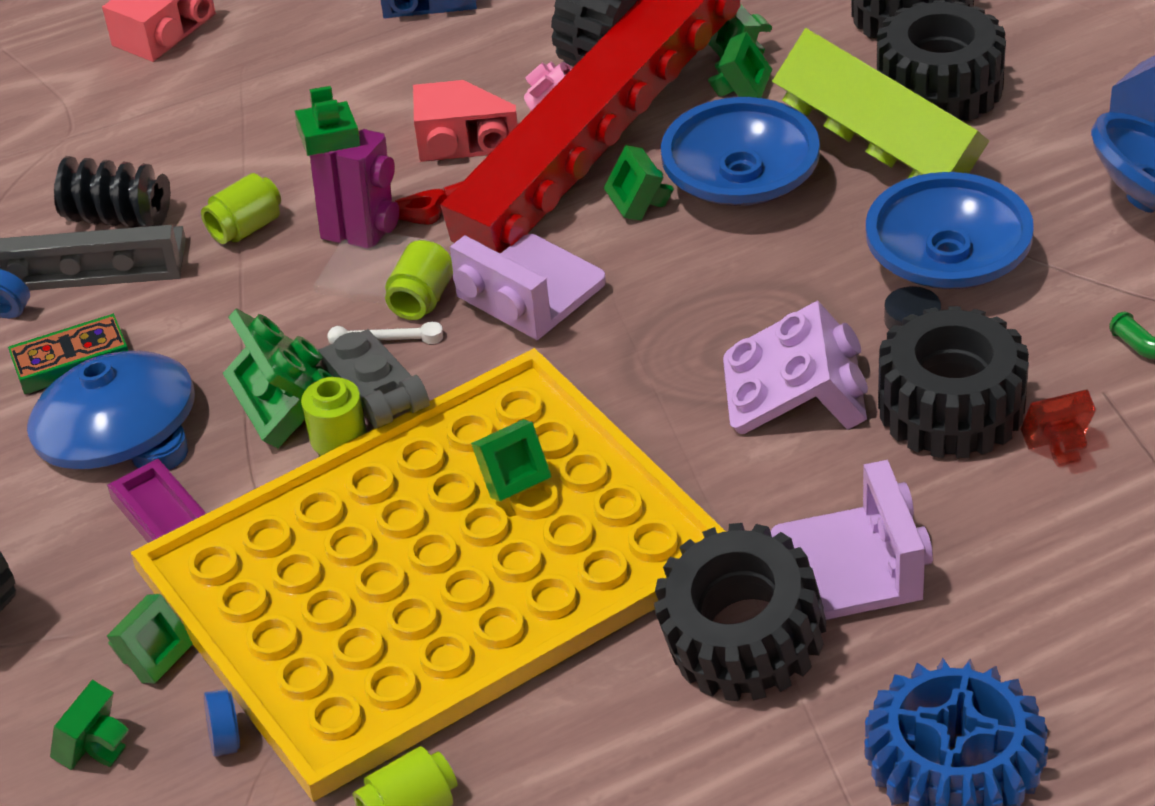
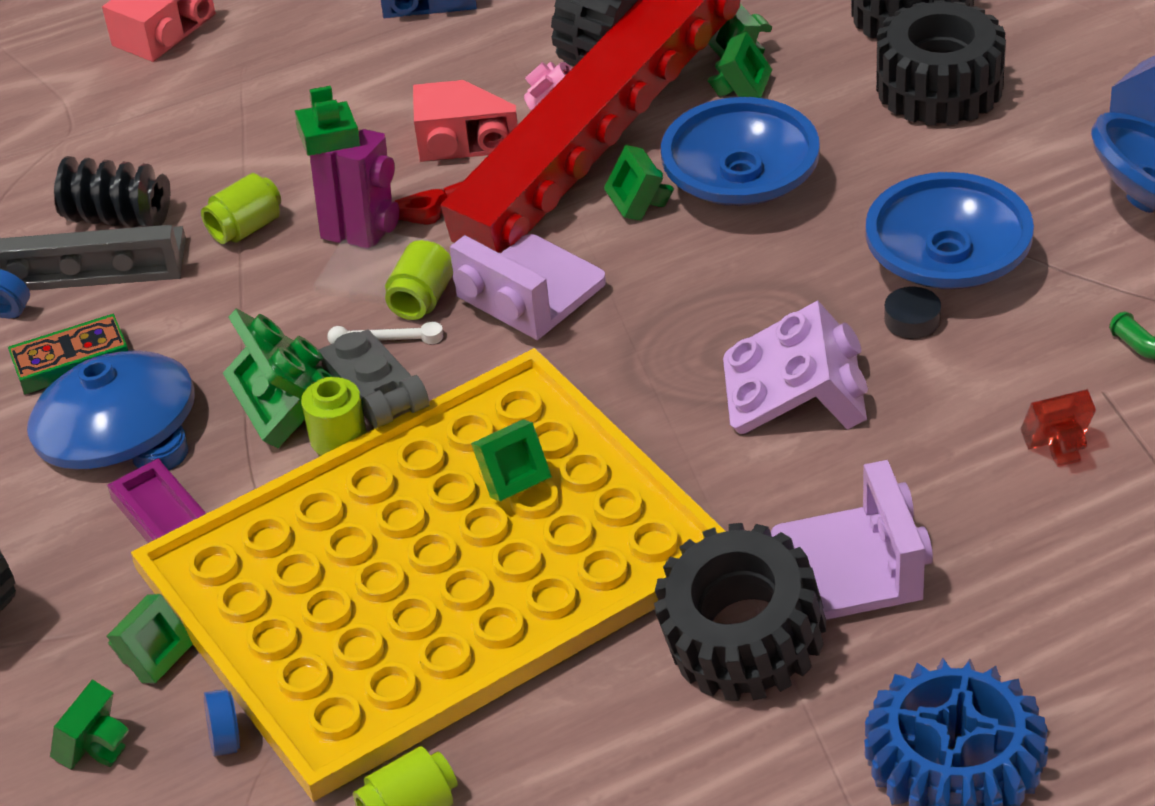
(876, 110): lime wedge -> none
(952, 382): black tyre -> none

